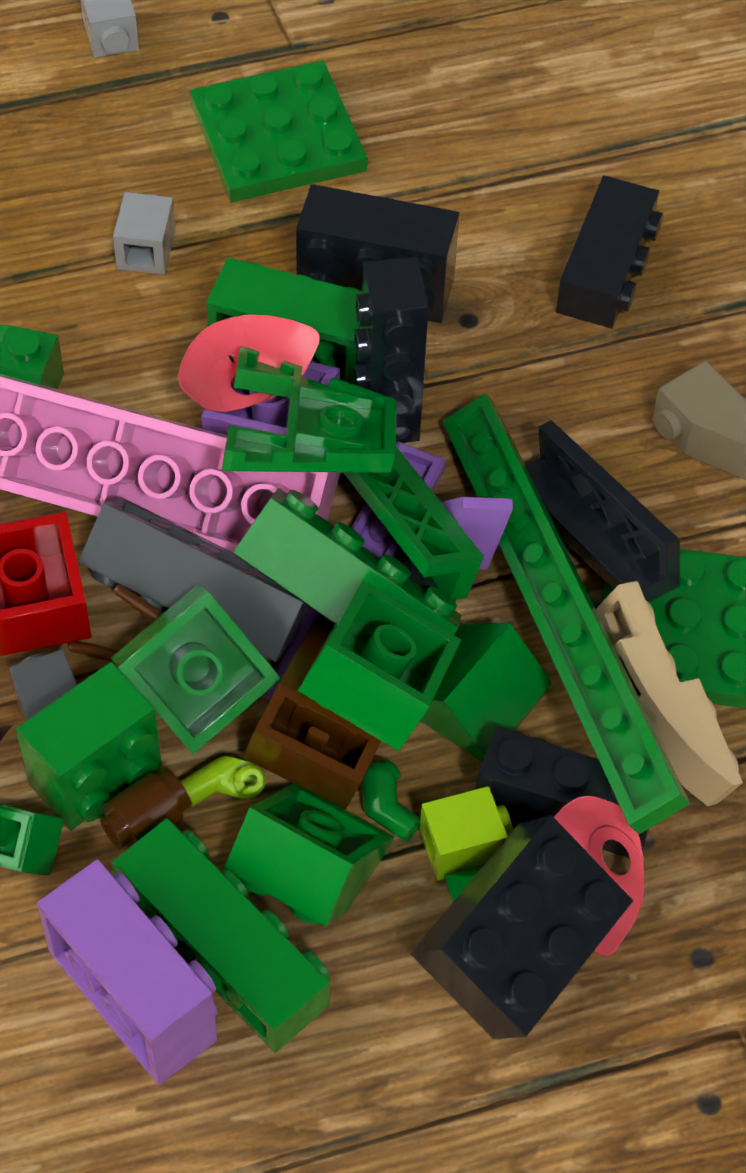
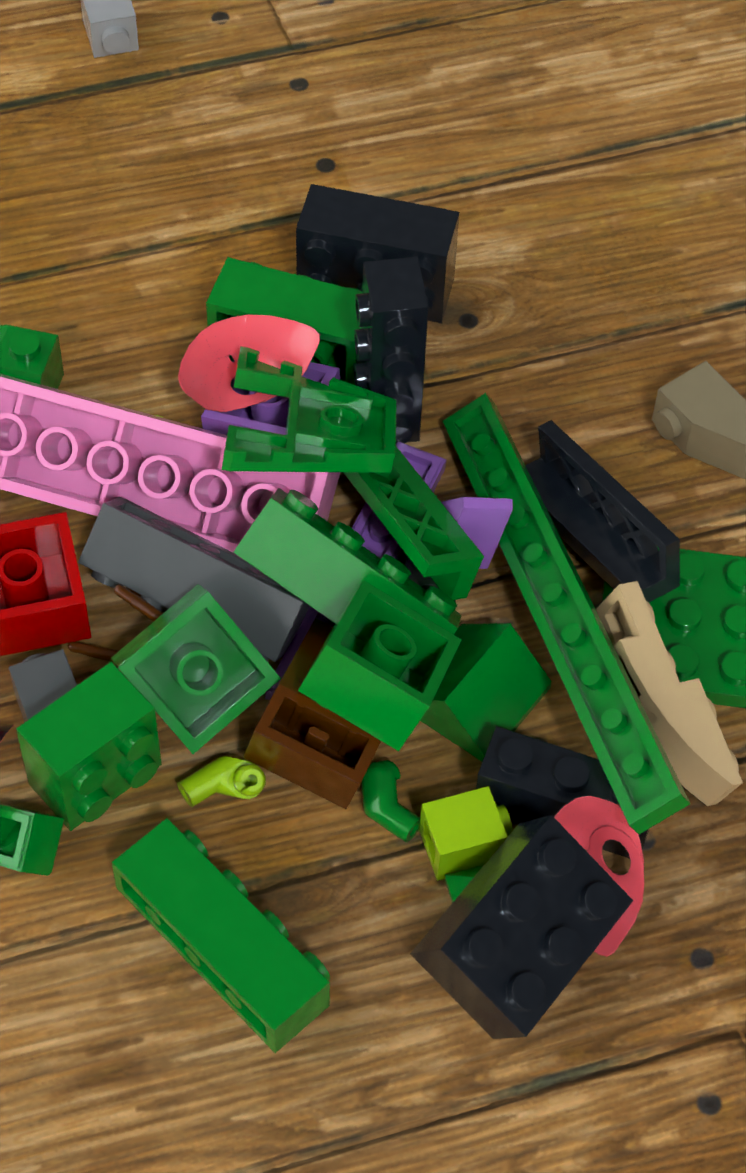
(130, 970): medium lavender brick -> none
(143, 807): reddish brown brick -> none
(144, 233): light grey brick -> none
(278, 131): green plate -> none
(306, 853): green slope -> none
(609, 252): black brick -> none

